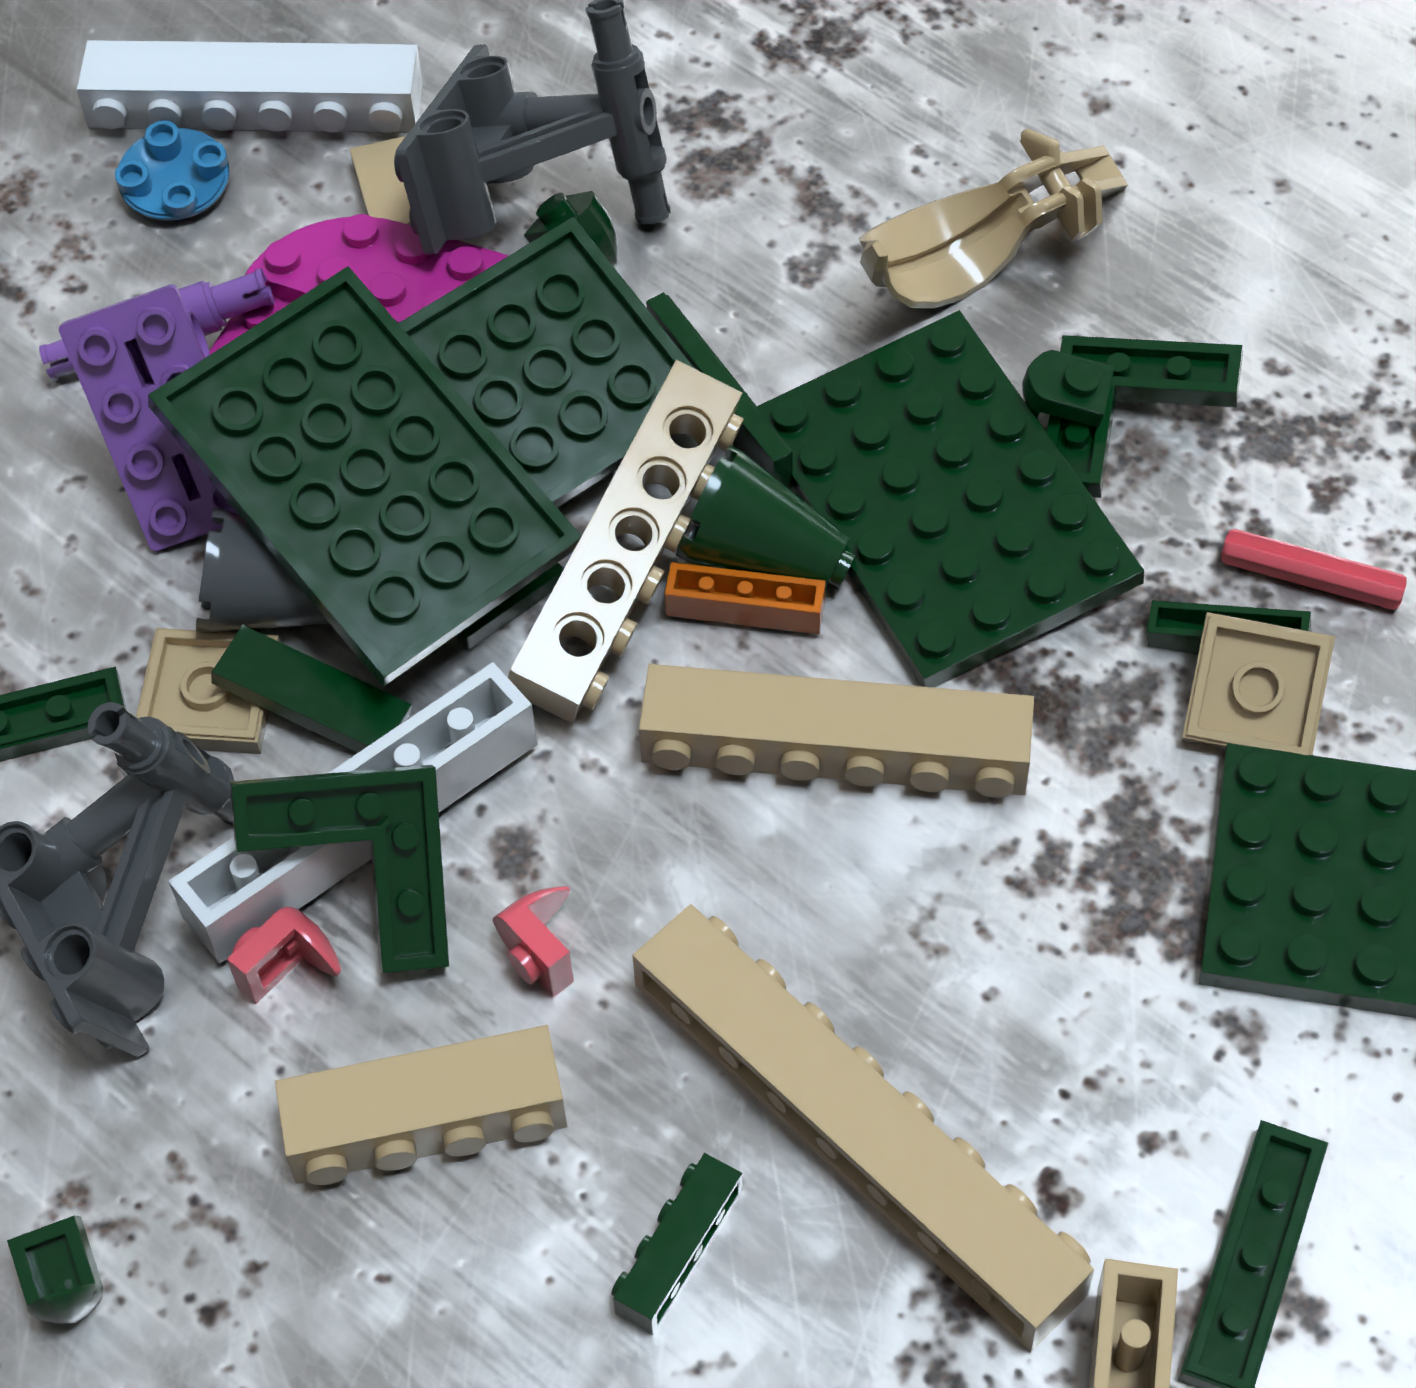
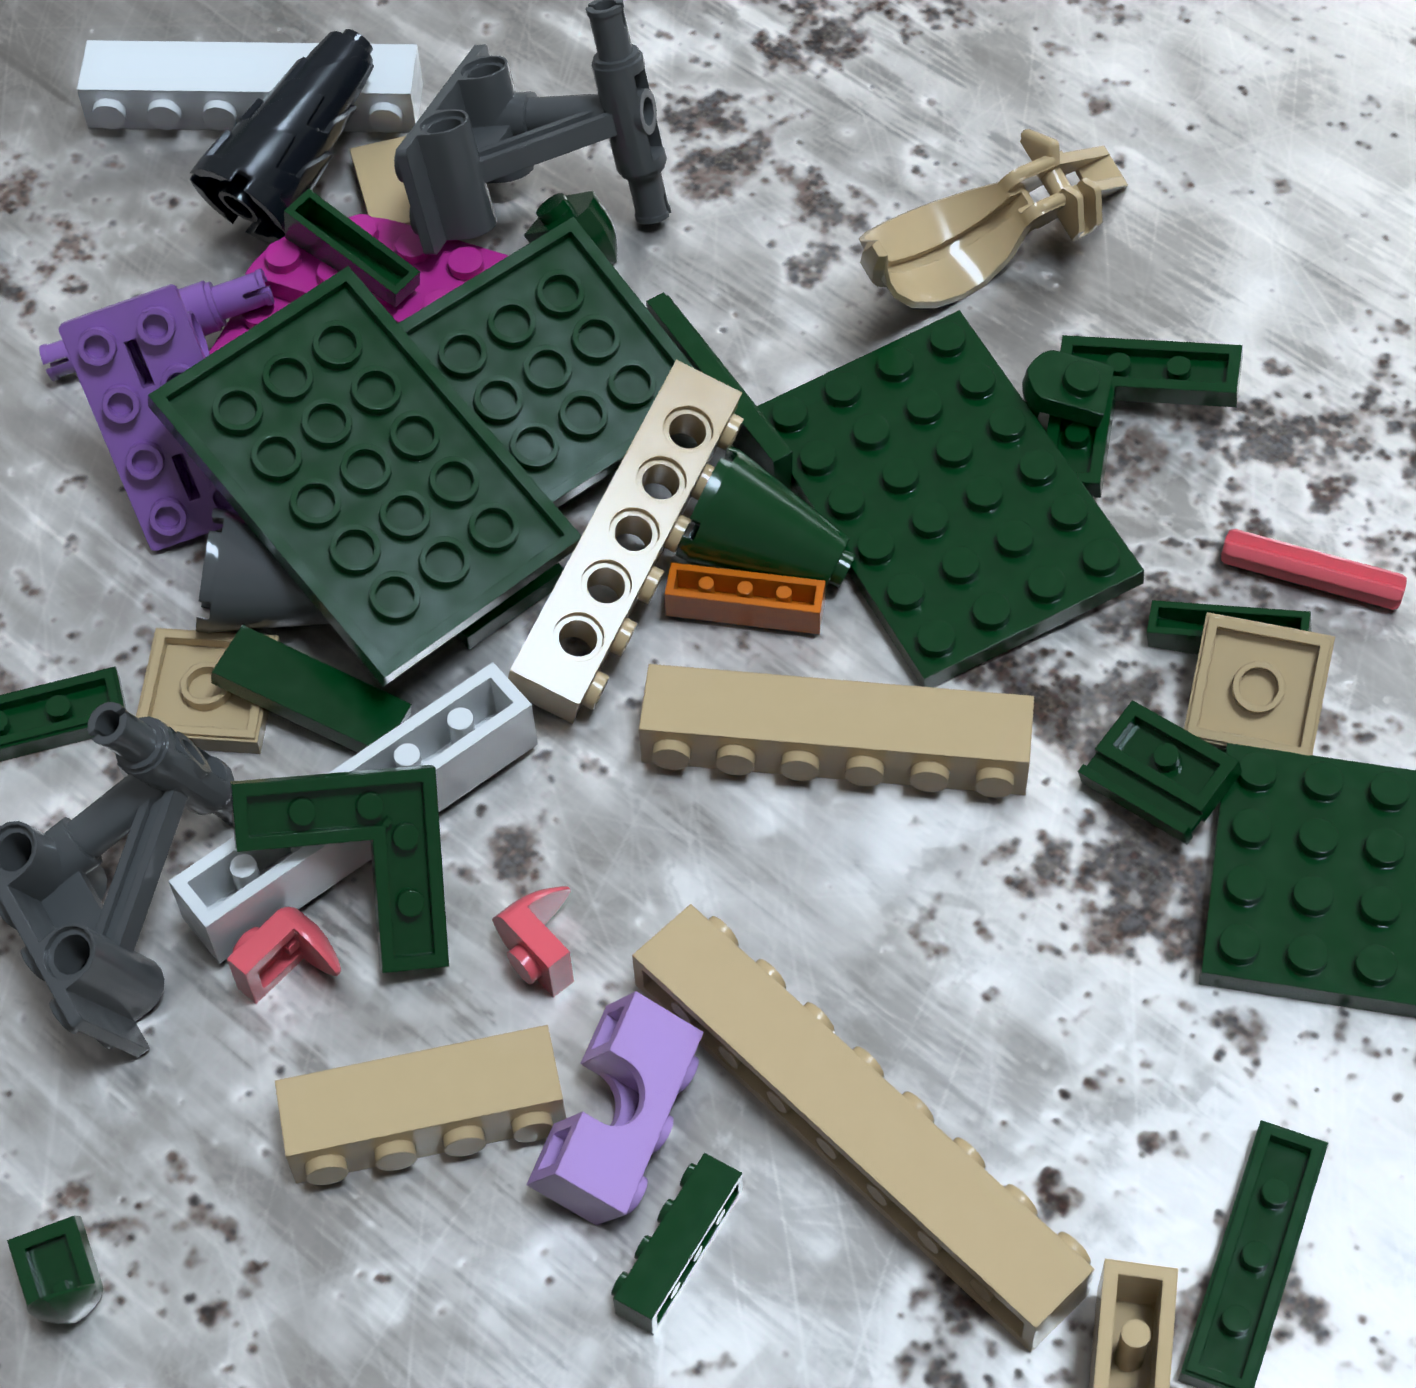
(172, 172): dark azure dish -> none
(286, 137): none -> black cone
(342, 243): none -> piece
(646, 1063): none -> lavender arch
(1160, 771): none -> dark green plate

